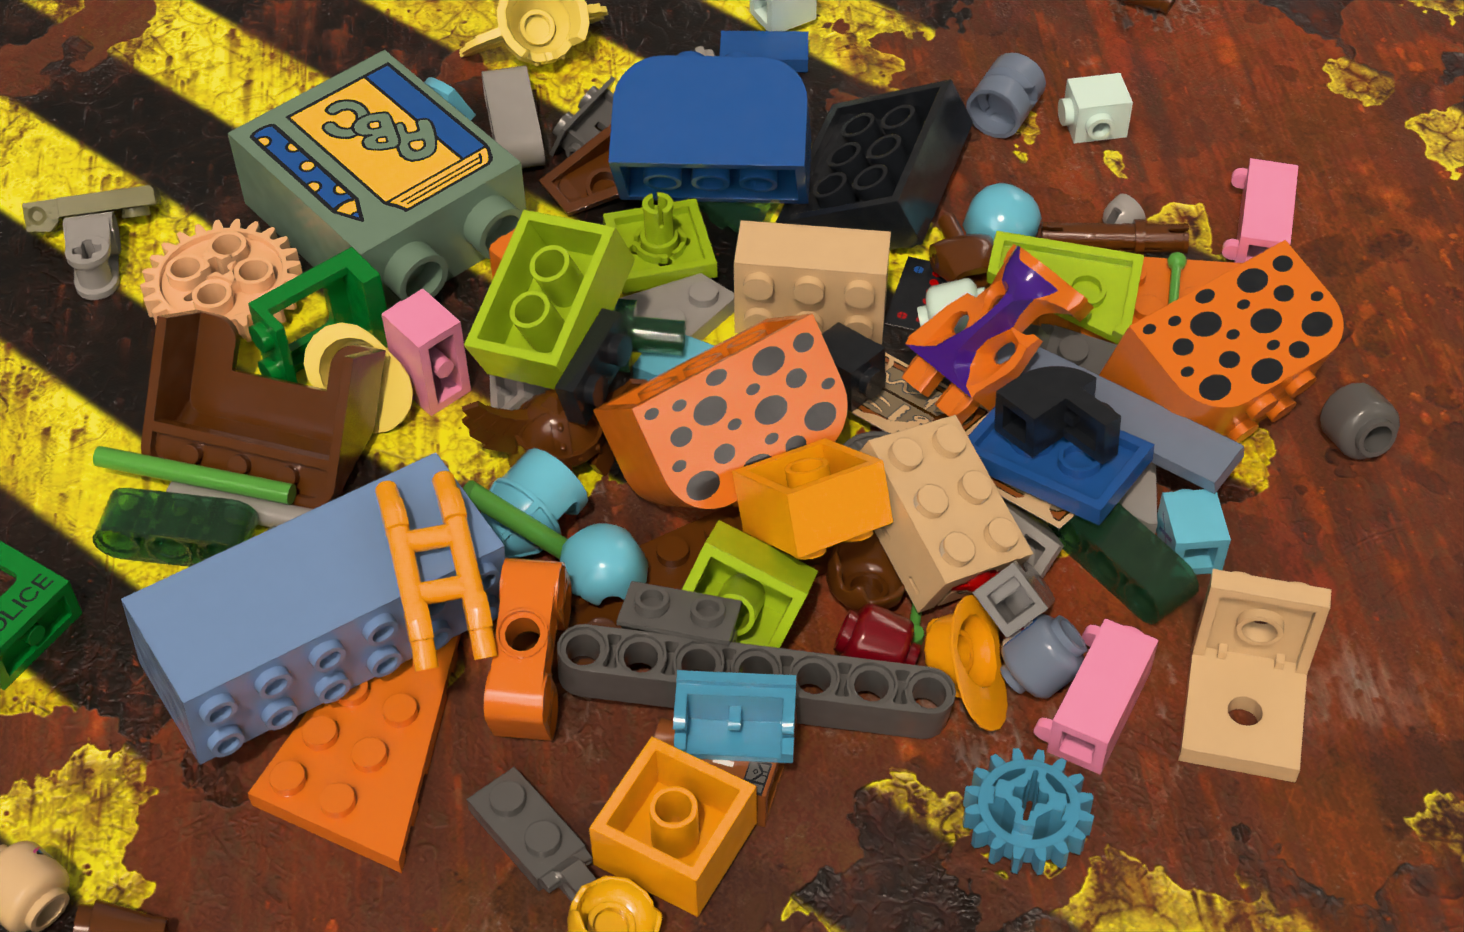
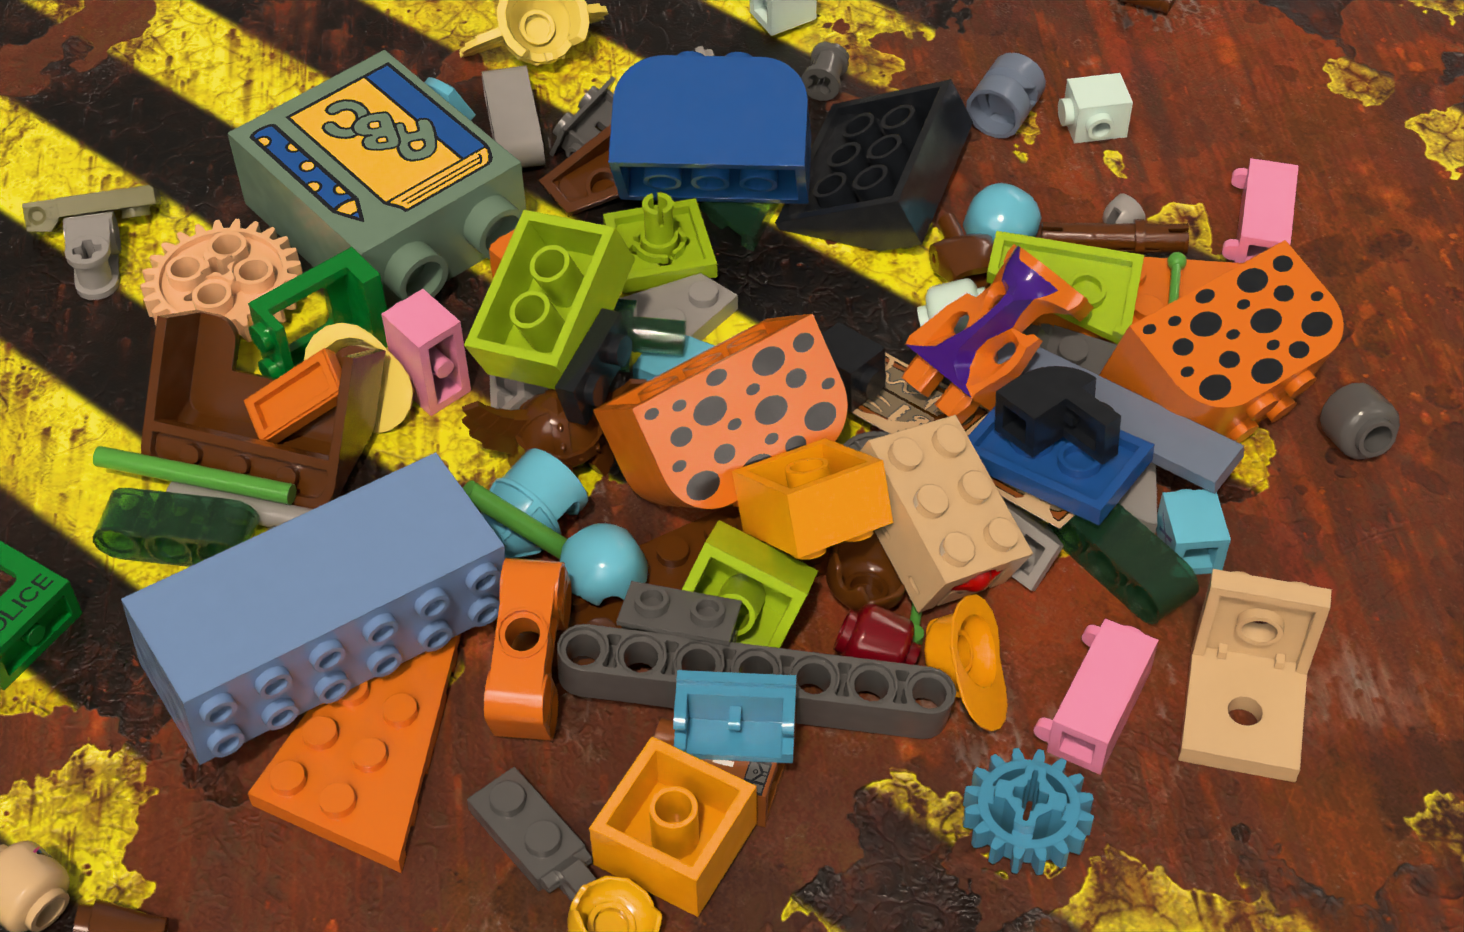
(295, 397): none -> orange tile
(417, 594): light orange piece -> none
(785, 46): blue tile -> none
(809, 271): tan brick -> none
(827, 65): none -> dark grey bush
(911, 293): black sticker -> none
(1015, 597): leg -> none
(1042, 656): sand blue head -> none

